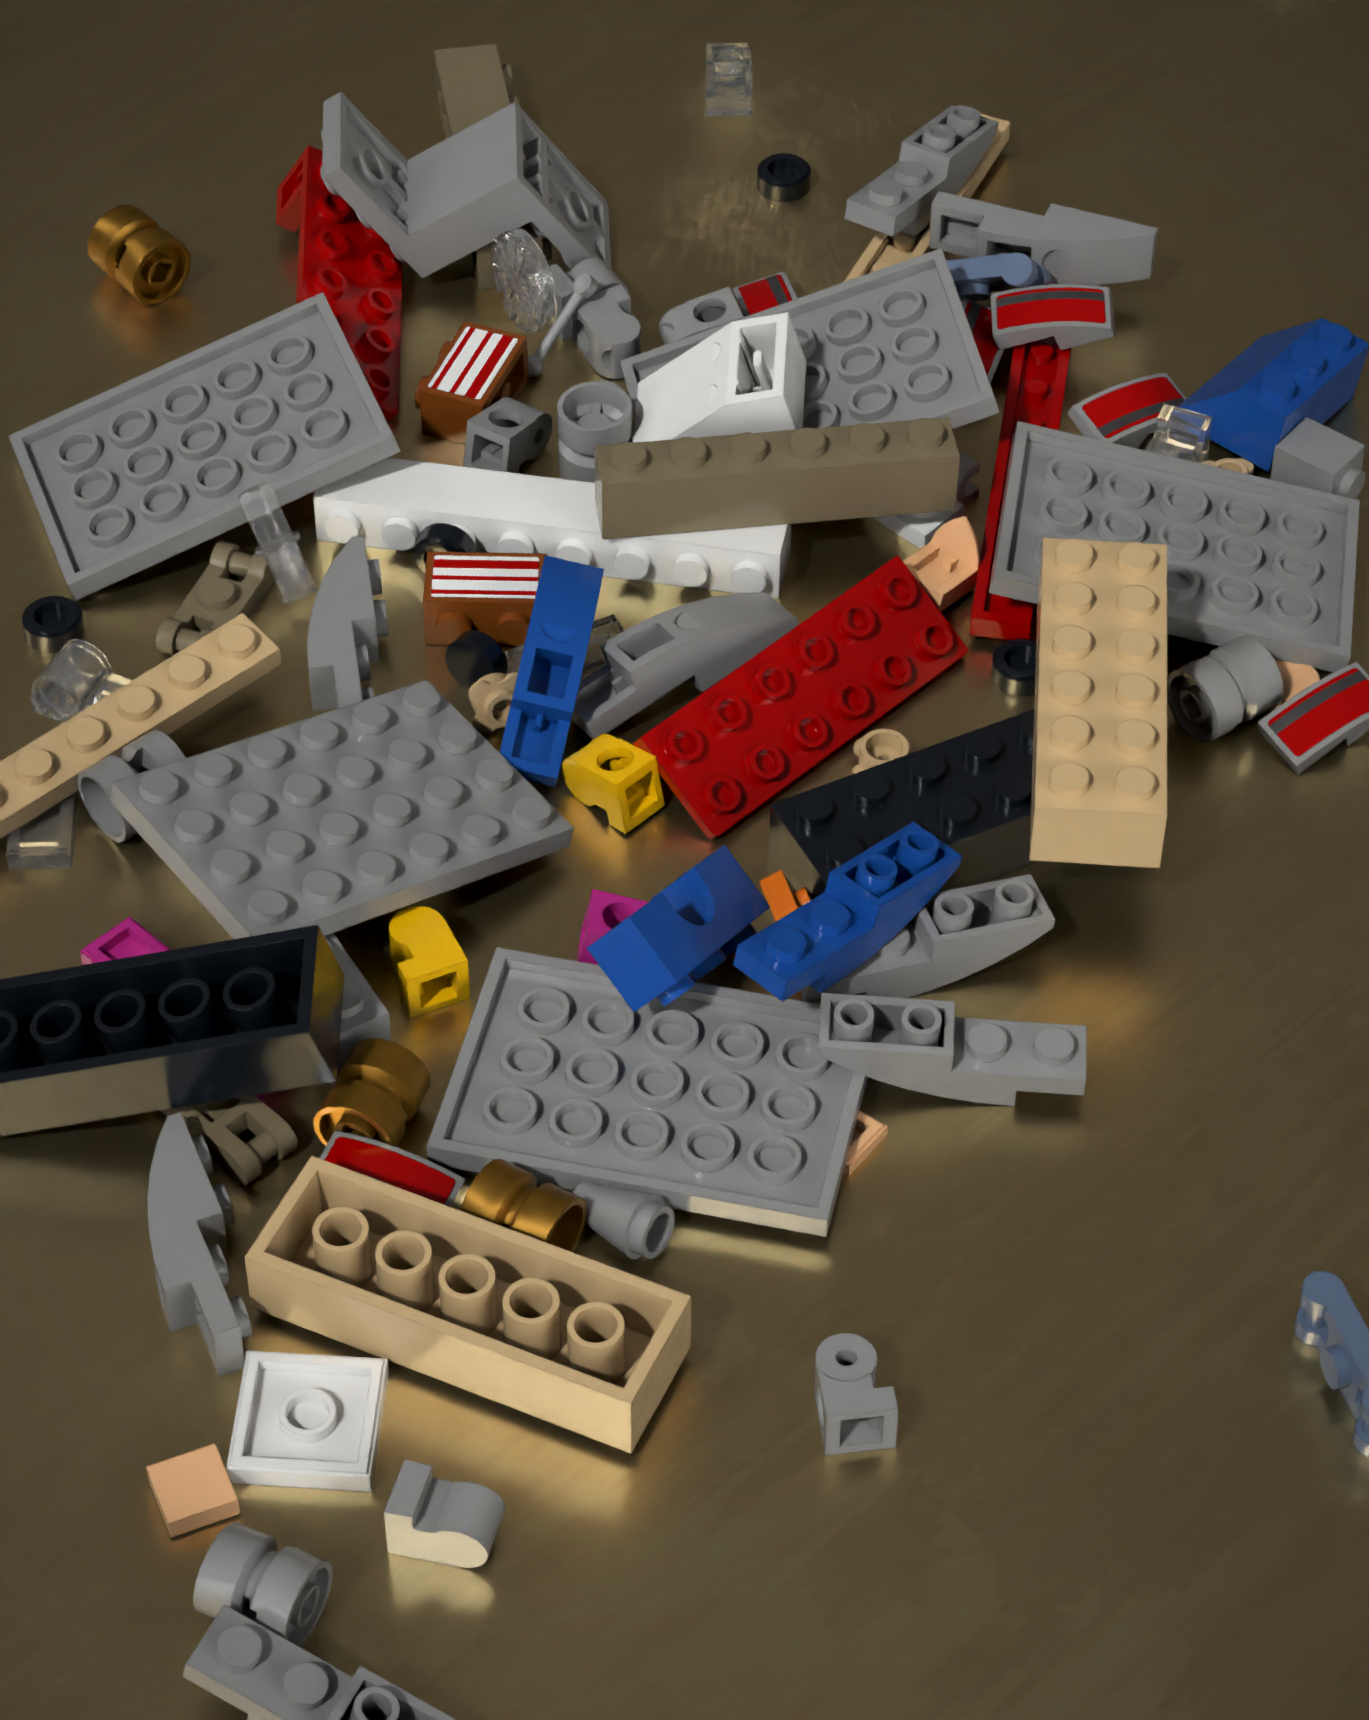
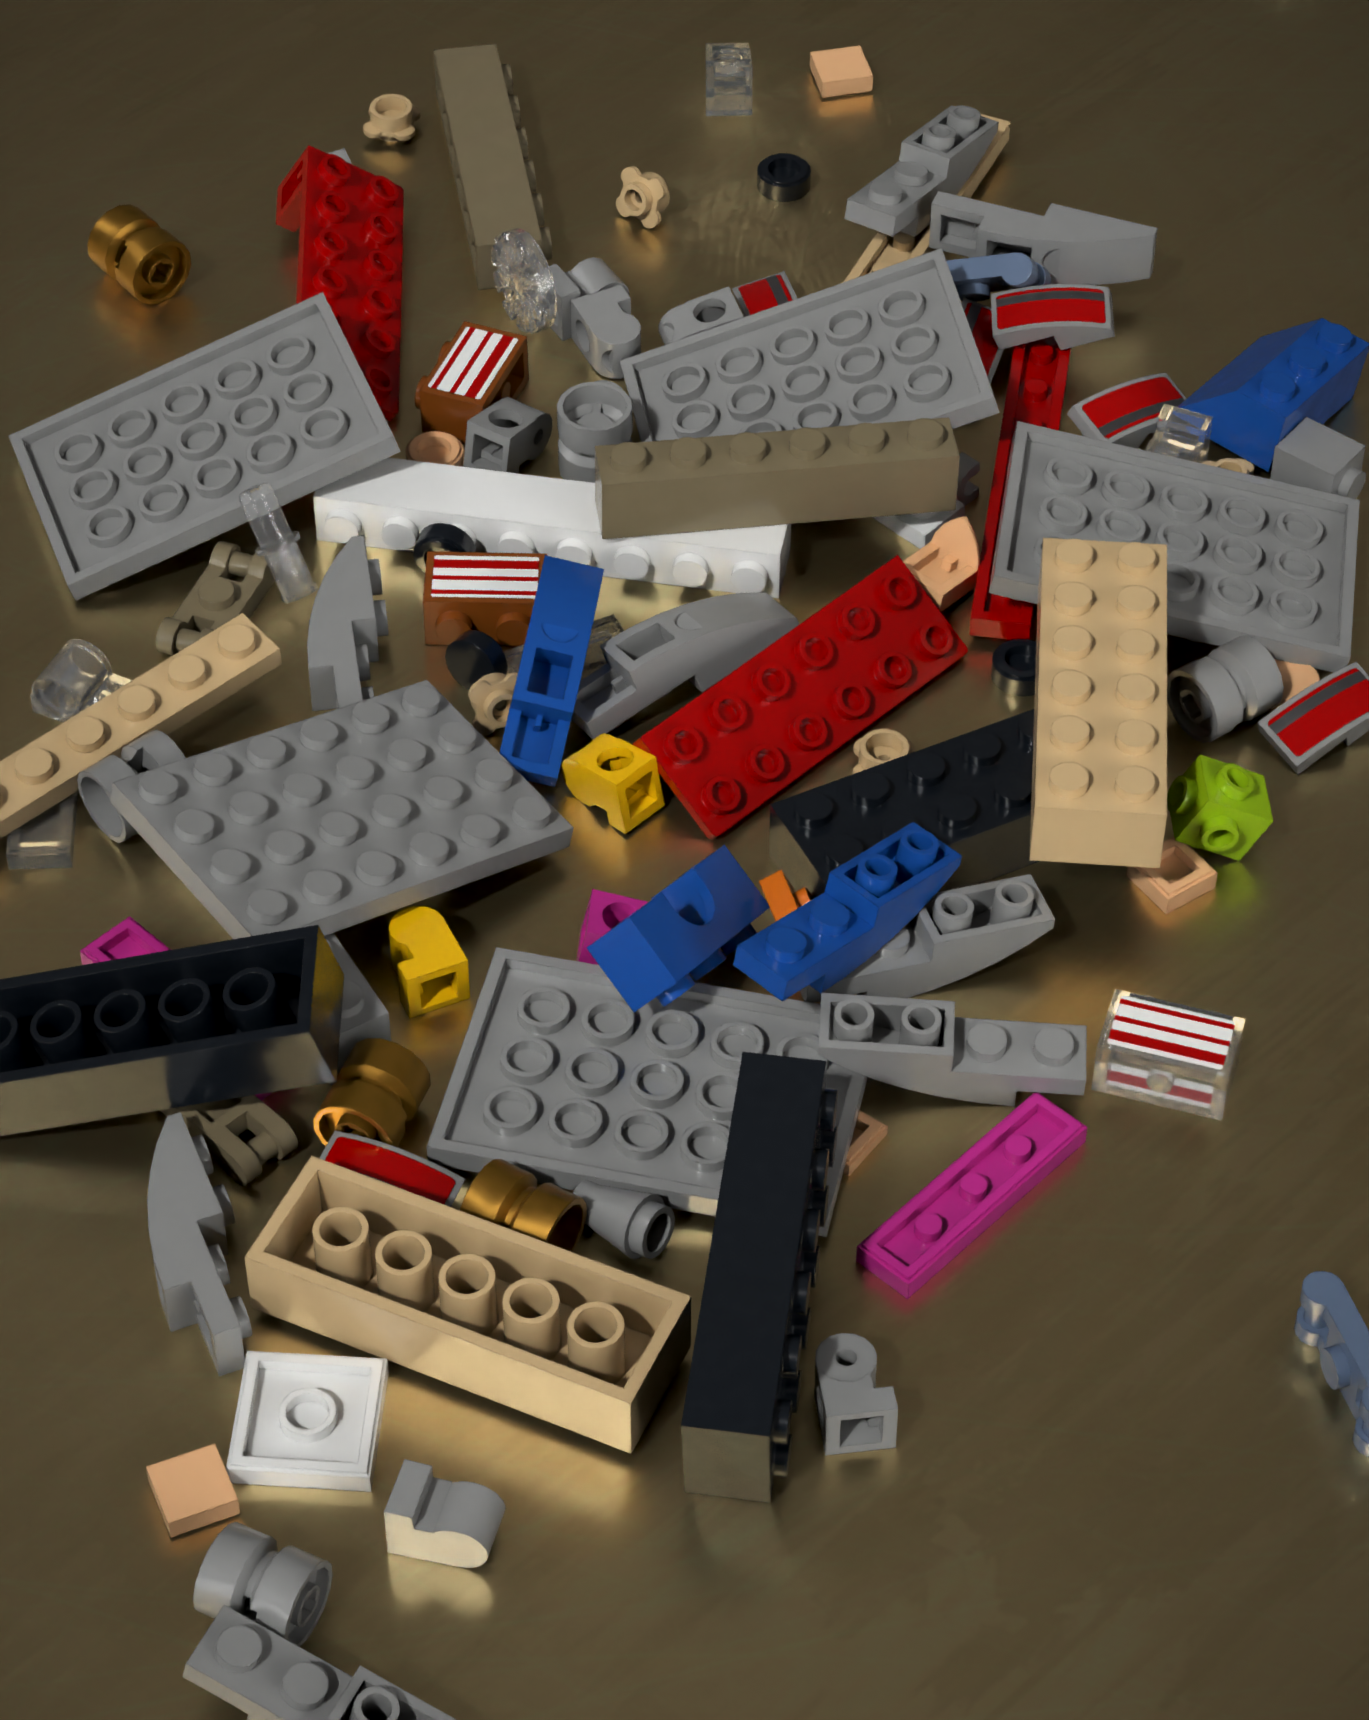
(52, 622): black tile -> none
(391, 118): none -> tan plate
(435, 448): none -> light nougat tile
(462, 188): light grey bracket -> none
(584, 287): light grey hinge -> none
(653, 197): none -> tan plate
(727, 384): white slope -> none
(759, 1279): none -> black brick
(841, 71): none -> light nougat tile
(971, 1194): none -> dark pink tile
(1168, 1054): none -> brick
(1178, 880): none -> light nougat tile
(1219, 807): none -> lime brick

